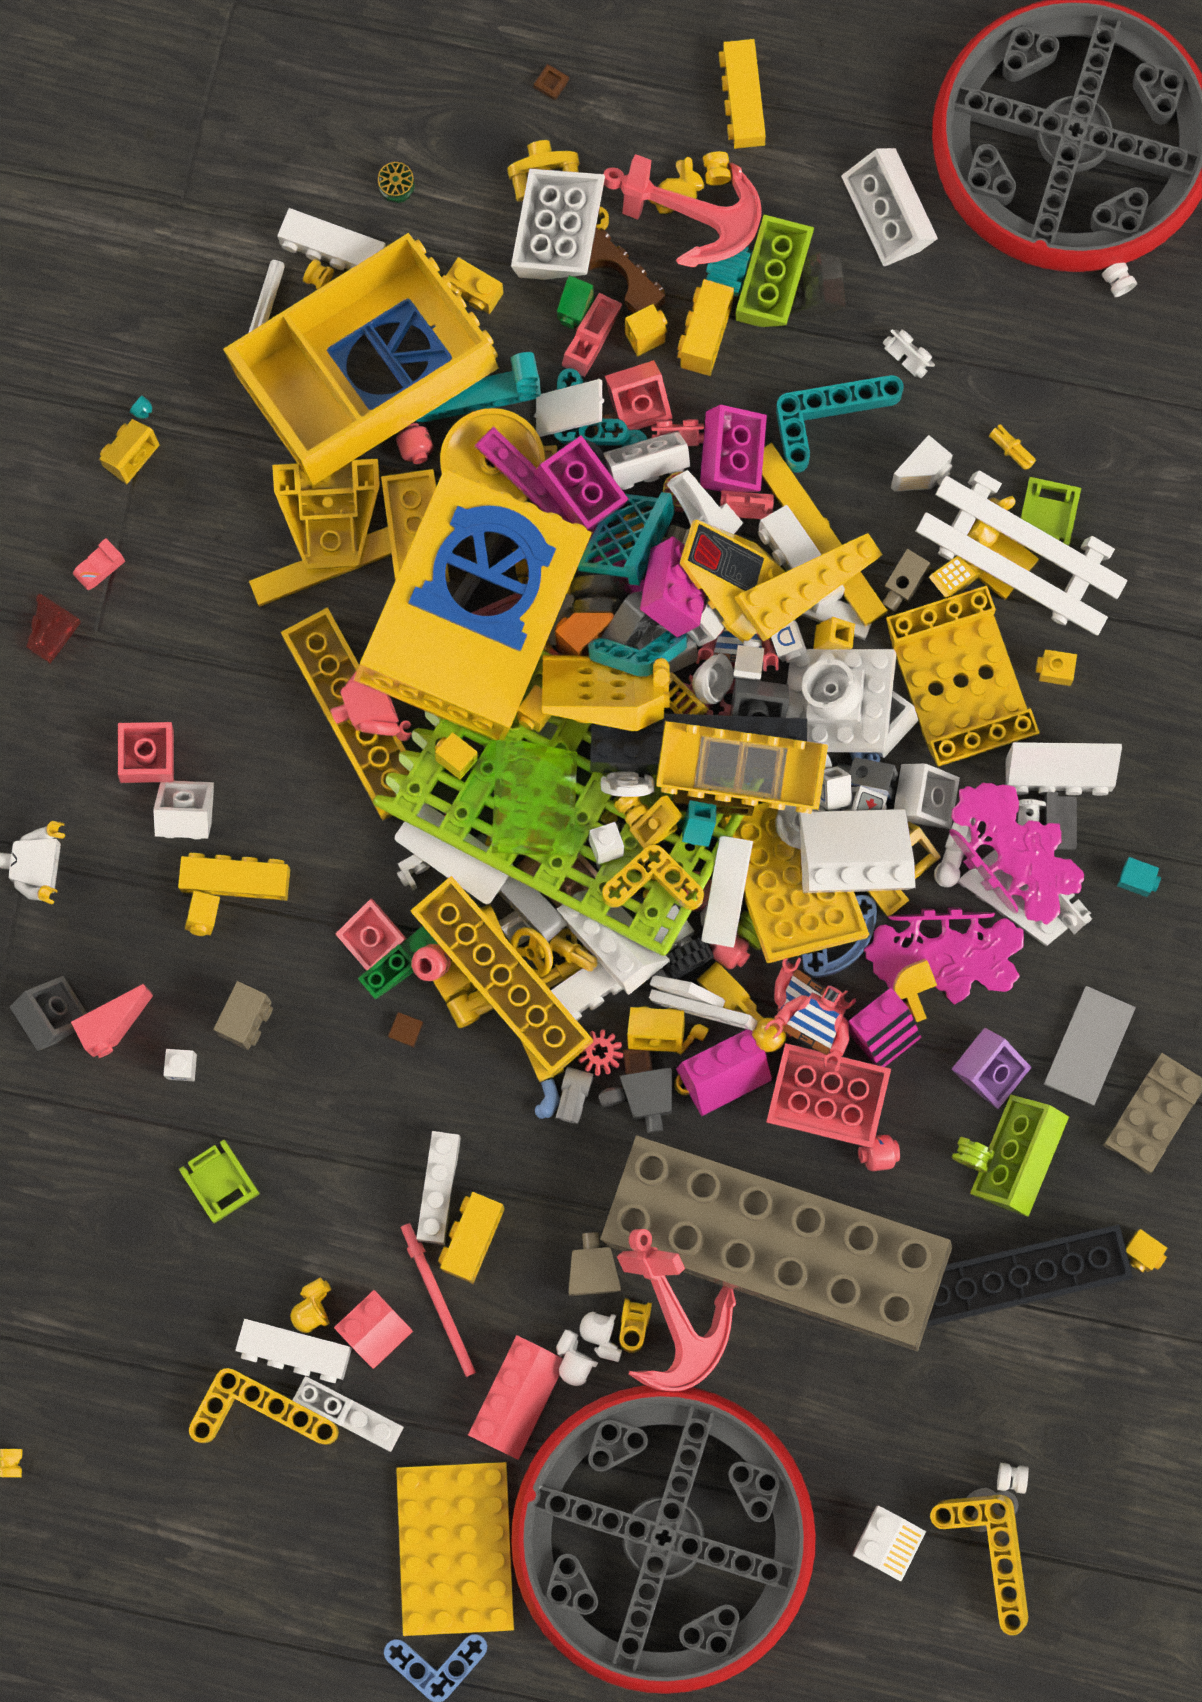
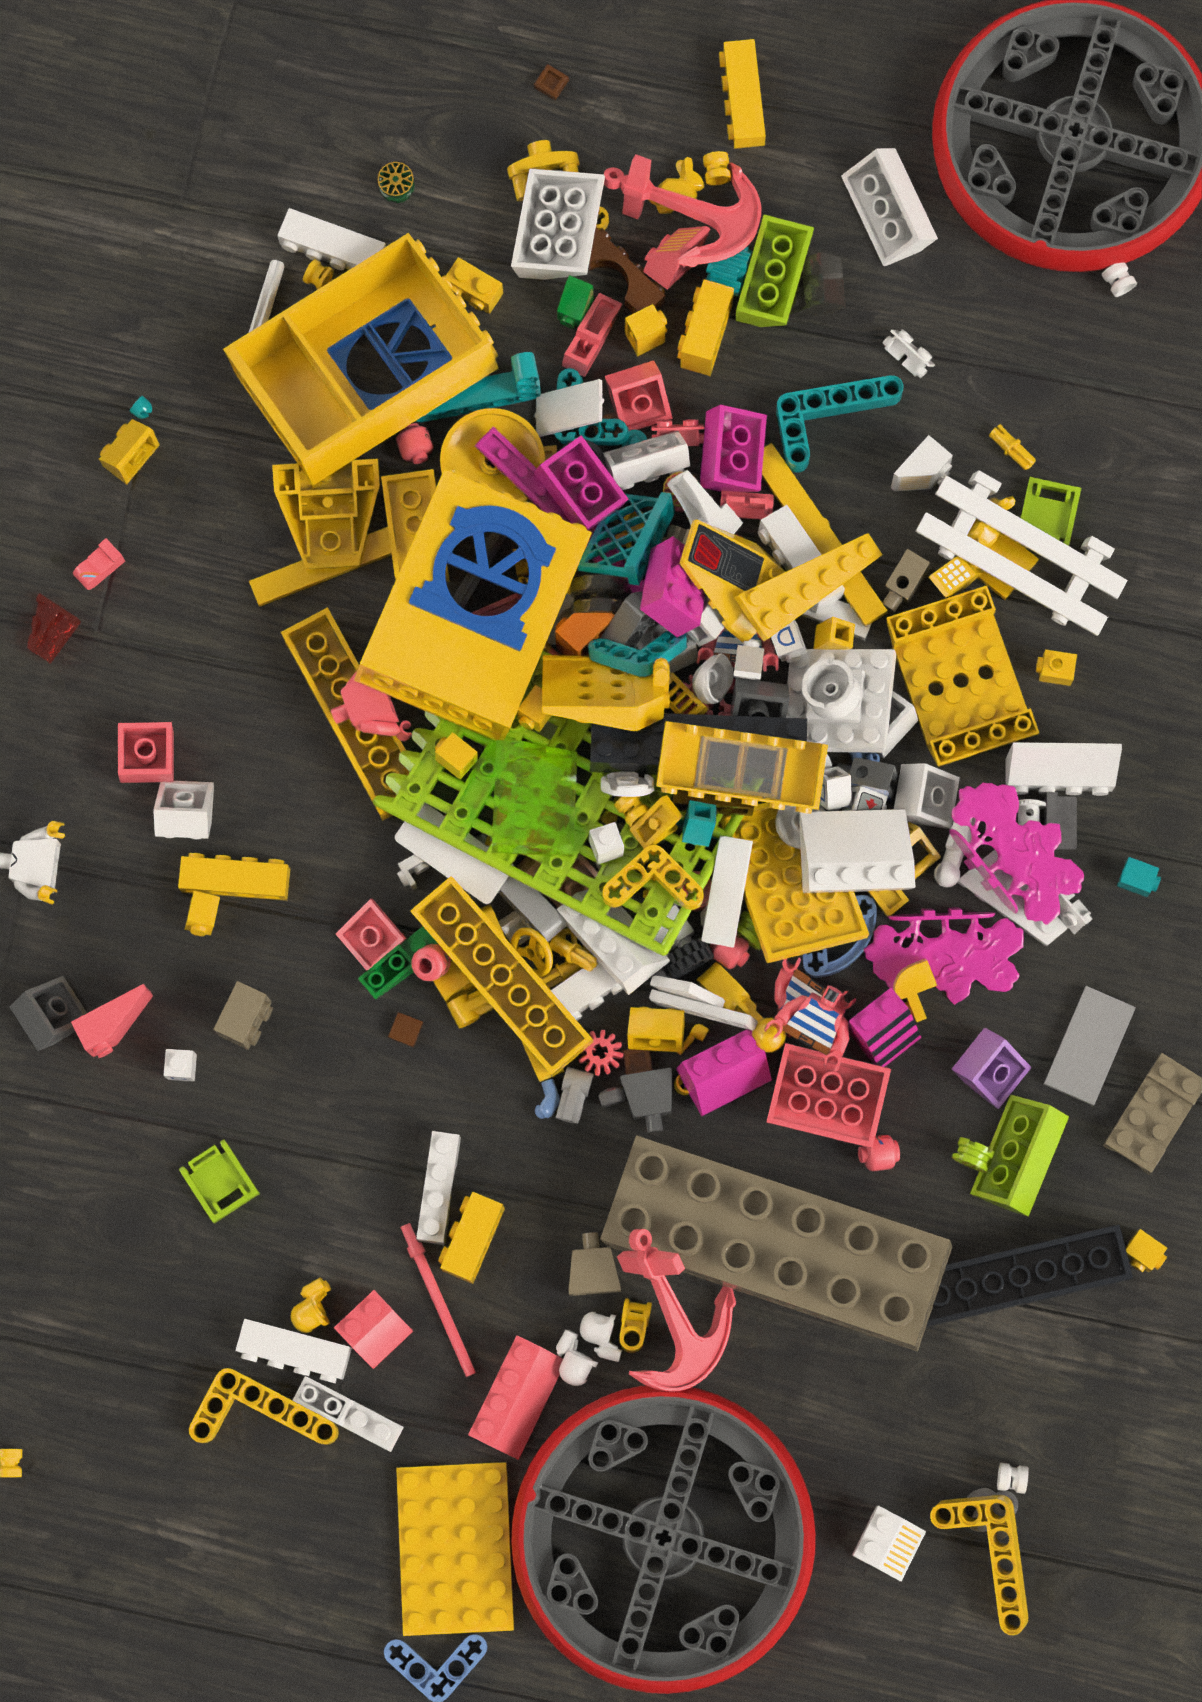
(662, 261): none -> coral slope

